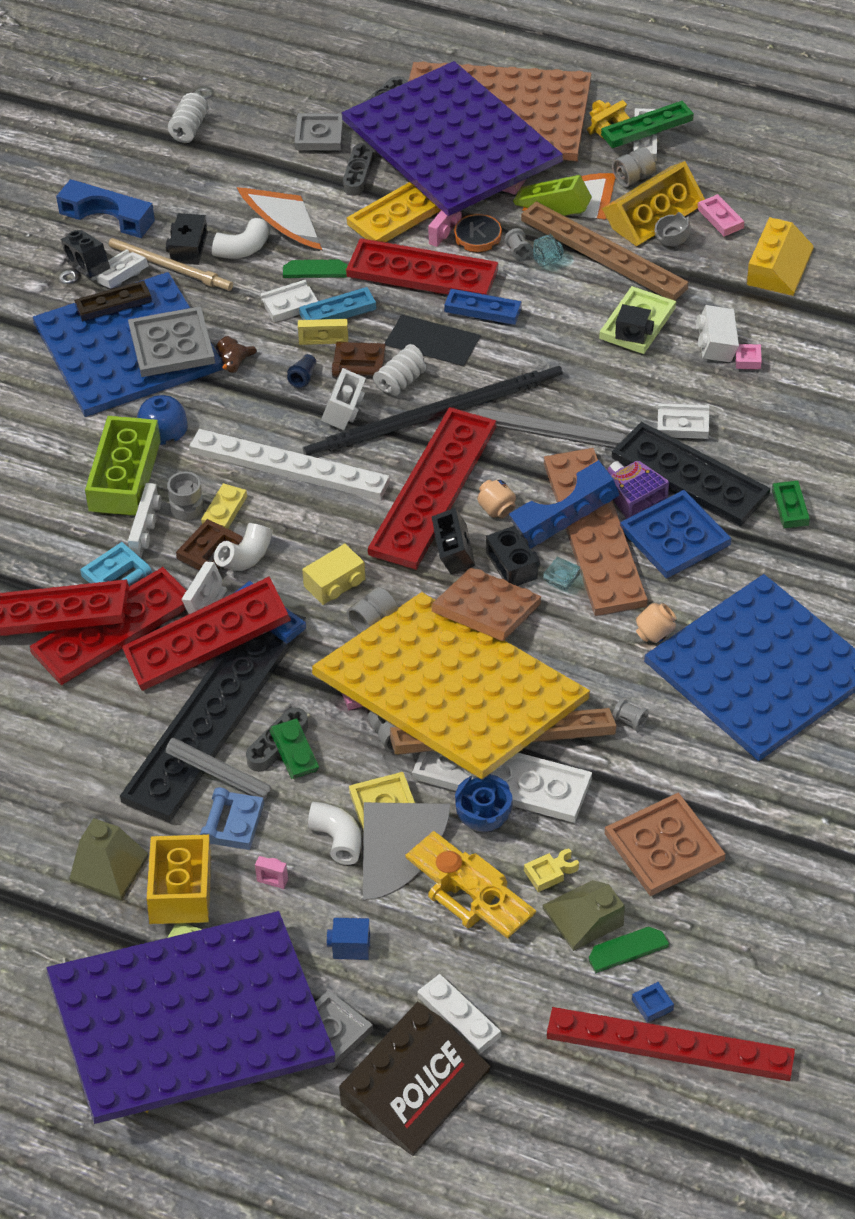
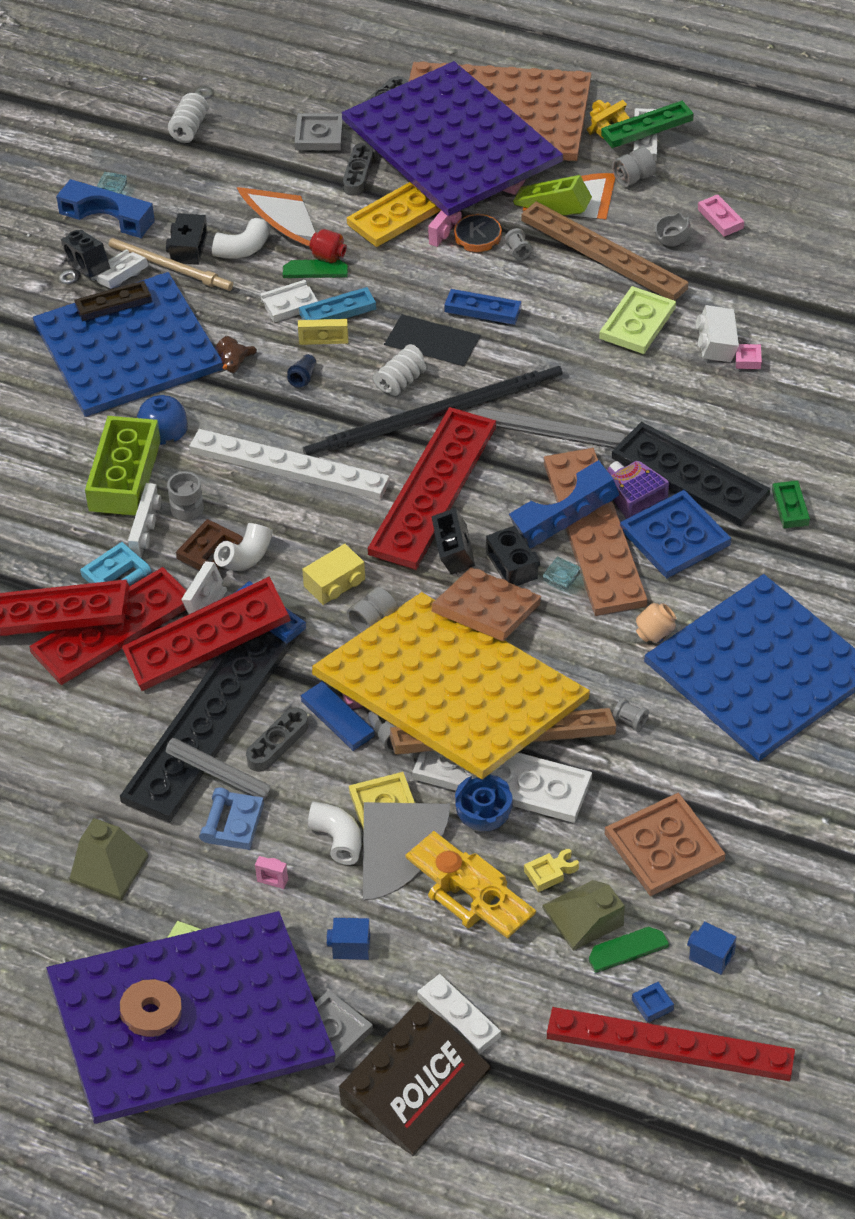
(113, 182): none -> clear light blue plate
(146, 993): none -> nougat tile
(171, 341): light grey plate -> none
(179, 879): yellow brick -> none
(225, 505): light yellow plate -> none
(294, 748): green plate -> none
(327, 246): none -> red head
(337, 716): none -> blue tile
(343, 399): white brick -> none
(358, 358): reddish brown plate -> none
(420, 268): red plate -> none
(496, 498): light nougat head -> none
(547, 251): clear light blue plate -> none
(633, 324): black brick -> none
(662, 195): yellow slope -> none
(684, 420): white plate -> none
(711, 947): none -> blue brick
(779, 258): yellow slope -> none

